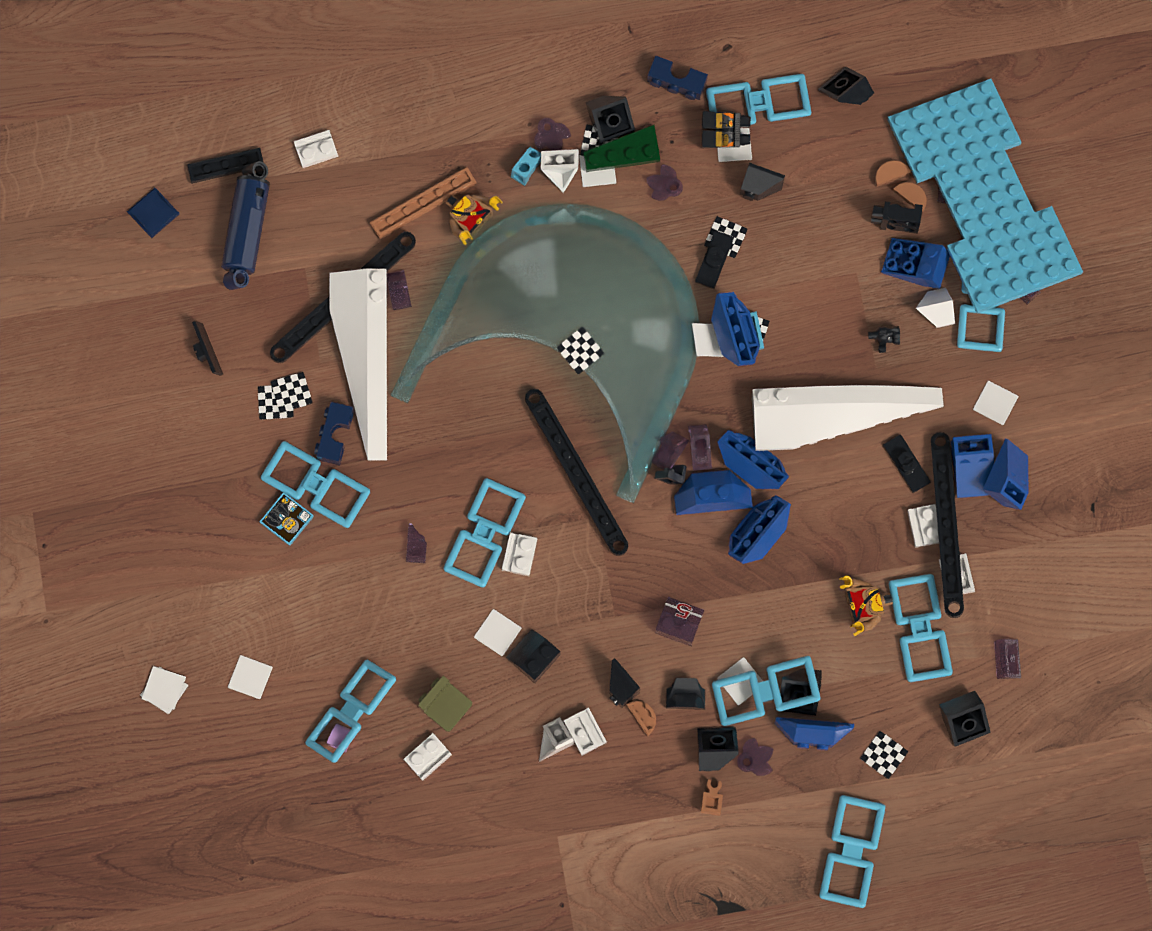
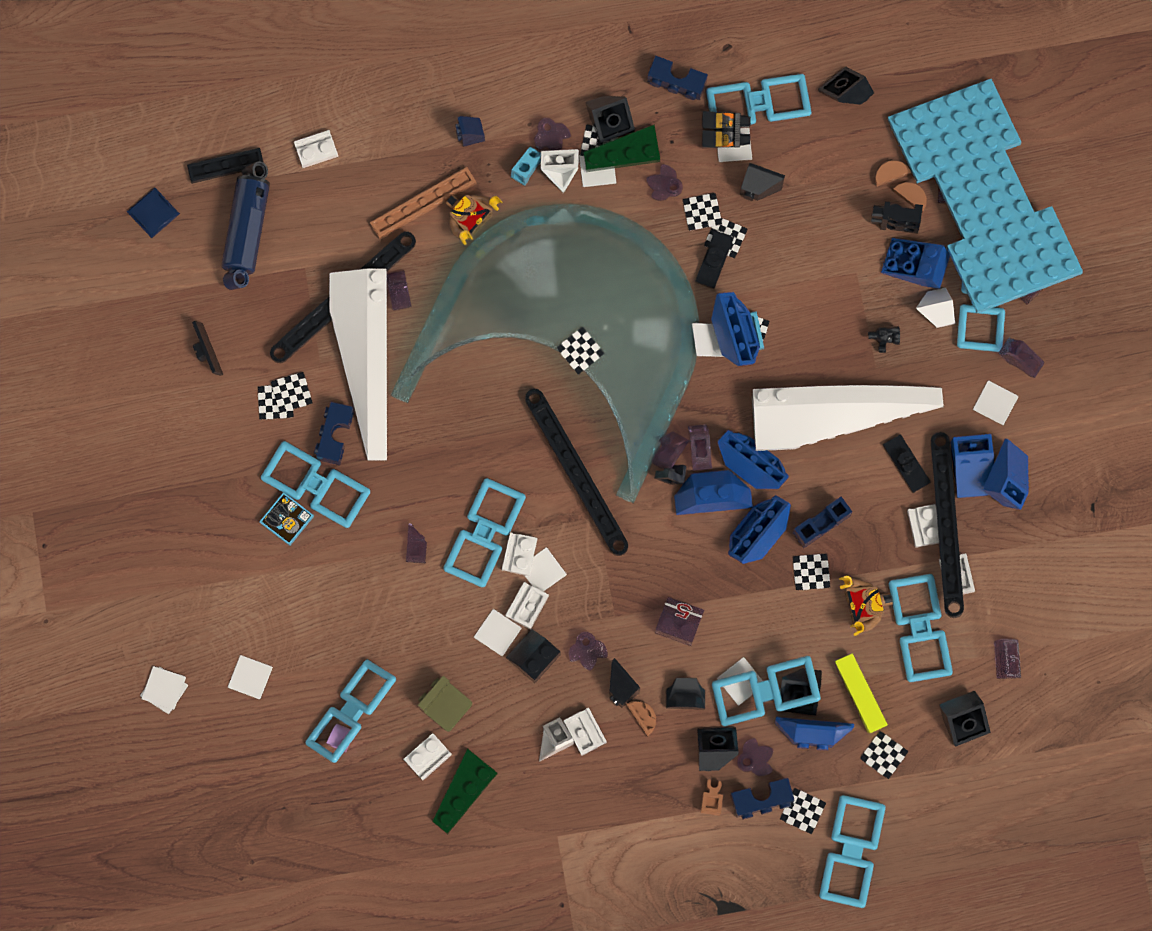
(467, 785): none -> dark green wing
(469, 130): none -> dark blue slope
(527, 605): none -> white plate
(545, 570): none -> white sticker
(587, 653): none -> plate
(702, 211): none -> sticker
(746, 804): none -> dark blue arch
(803, 811): none -> sticker
(811, 572): none -> sticker
(823, 522): none -> dark blue arch
(860, 693): none -> neon yellow slope
(1022, 356): none -> arch

